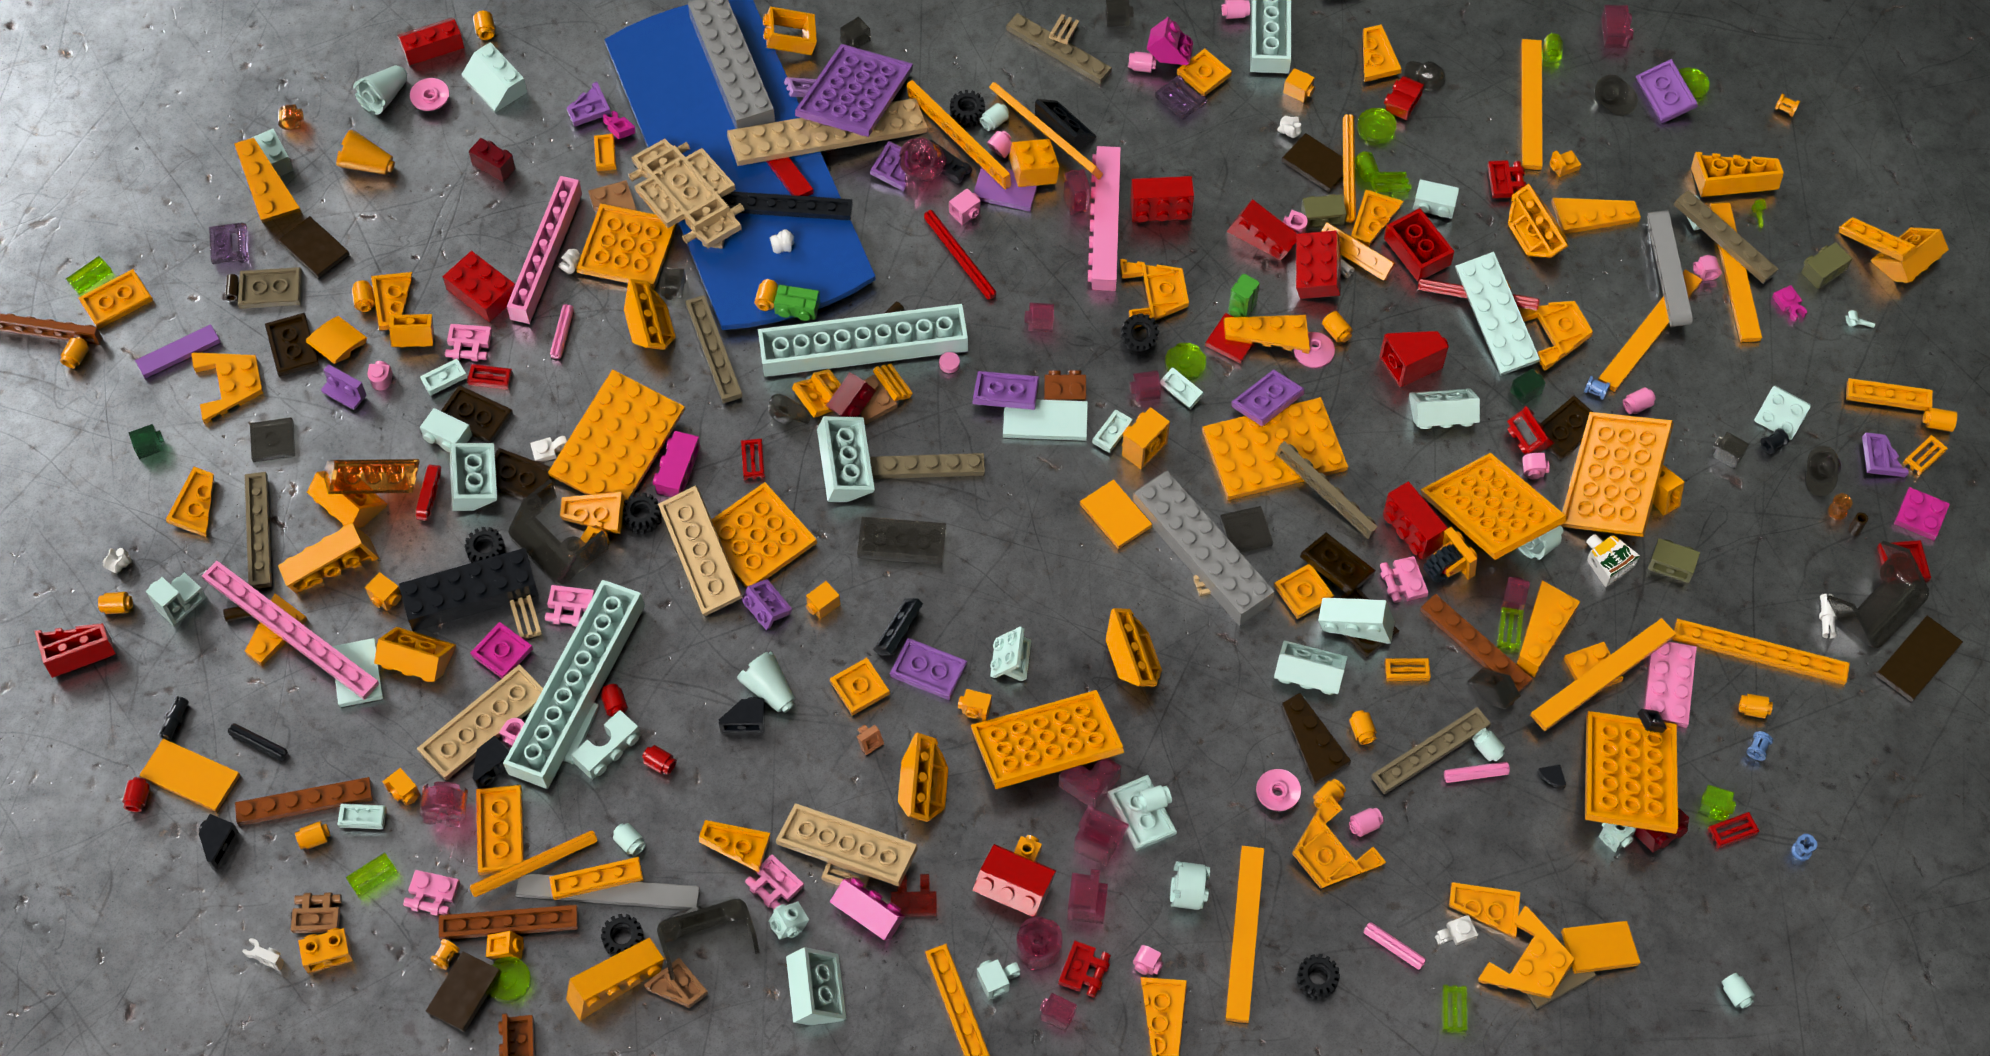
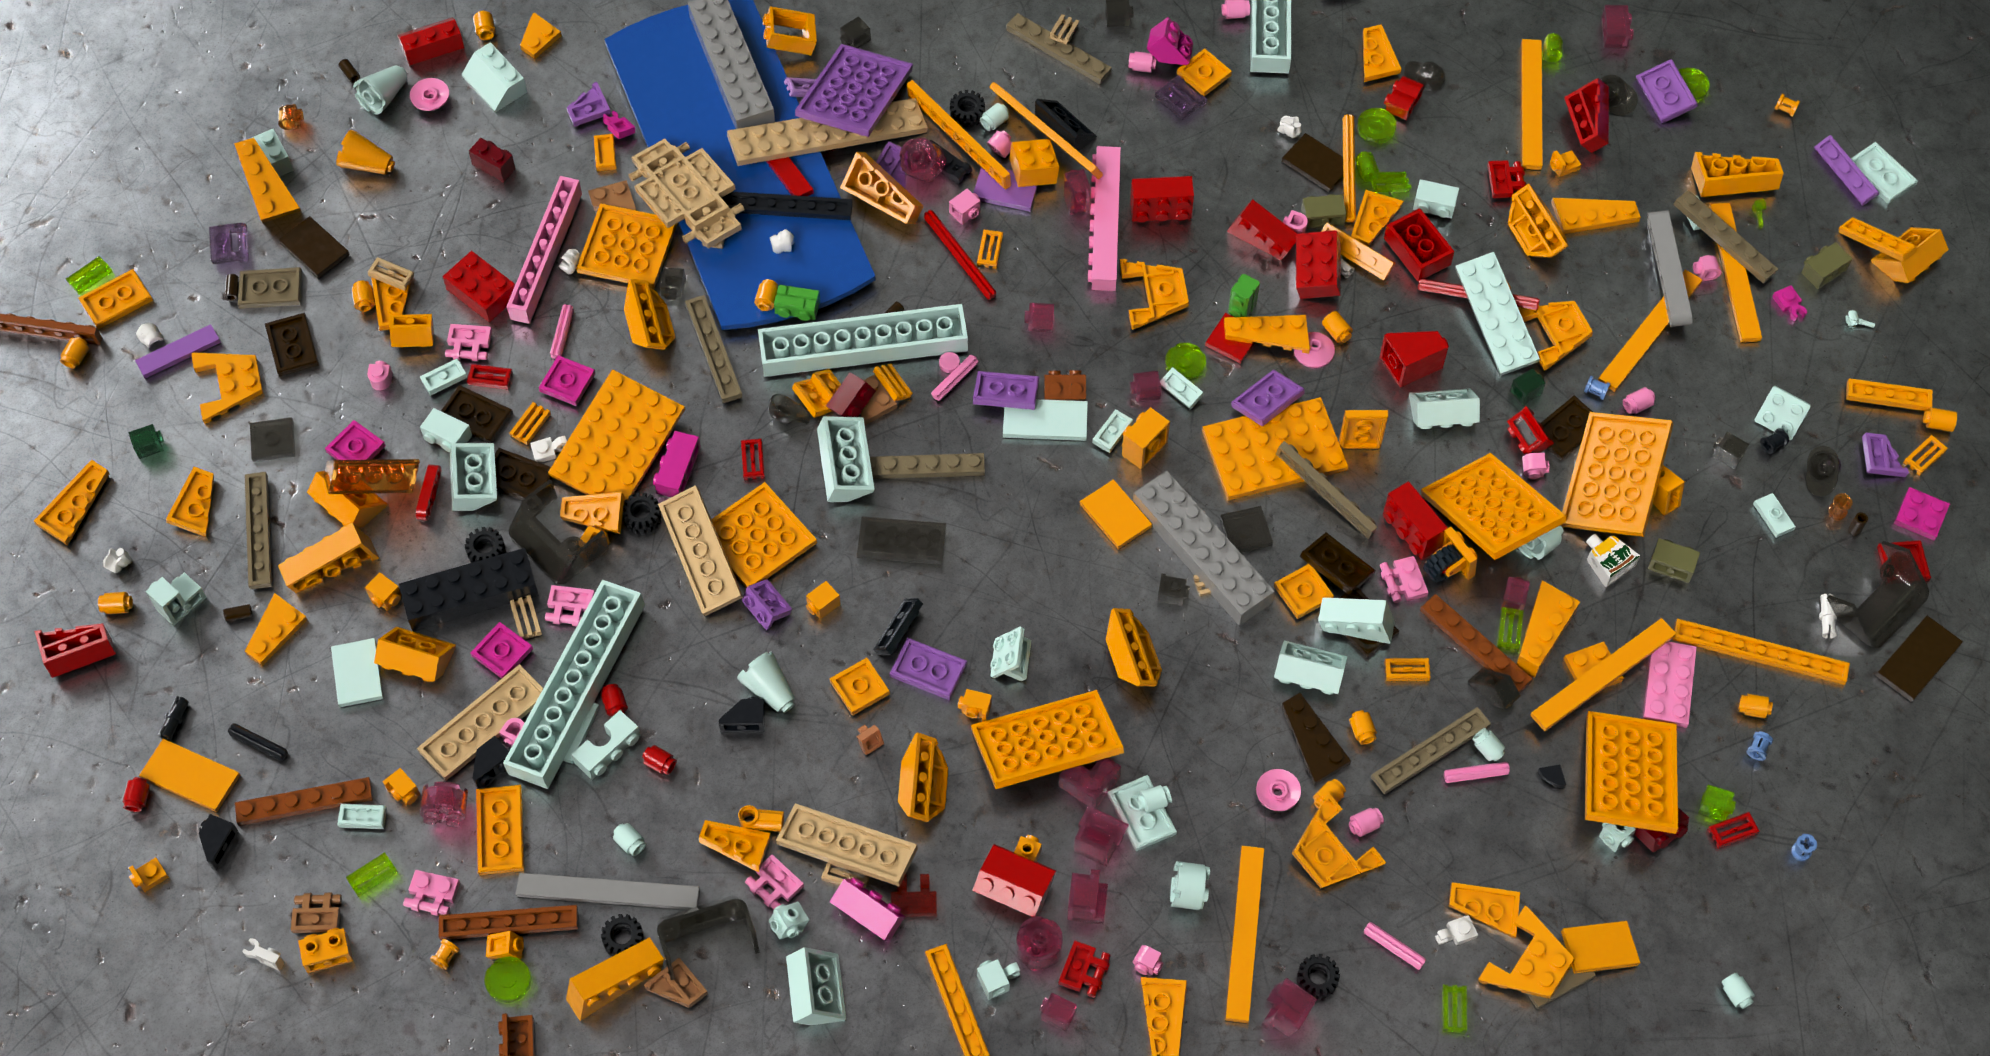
(69, 508): none -> light orange wing
(148, 334): none -> white arm
(148, 875): none -> light orange bracket
(290, 630): bright pink plate -> none
(312, 835): light orange brick -> none
(336, 339): light orange slope -> none
(343, 387): medium lavender bracket -> none
(349, 71): none -> dark brown piece
(355, 444): none -> dark pink plate
(388, 276): none -> tan tile
(463, 991): dark brown tile -> none
(533, 863): light orange axle -> none
(536, 411): none -> light orange tile
(538, 36): none -> light orange wing
(567, 380): none -> dark pink plate
(596, 878): light orange tile -> none
(763, 819): none -> light orange piece
(877, 187): none -> light orange wedge
(955, 377): none -> bright pink axle
(980, 261): none -> light orange tile
(1148, 323): black tyre -> none
(1172, 590): none -> clear smoke brick
(1289, 1007): none -> clear pink plate
(1299, 85): light orange brick -> none
(1363, 429): none -> light orange tile
(1590, 114): none -> red wedge
(1652, 720): black tile -> none
(1774, 515): none -> light aqua plate
(1846, 170): none -> medium lavender tile
(1884, 172): none -> light aqua tile

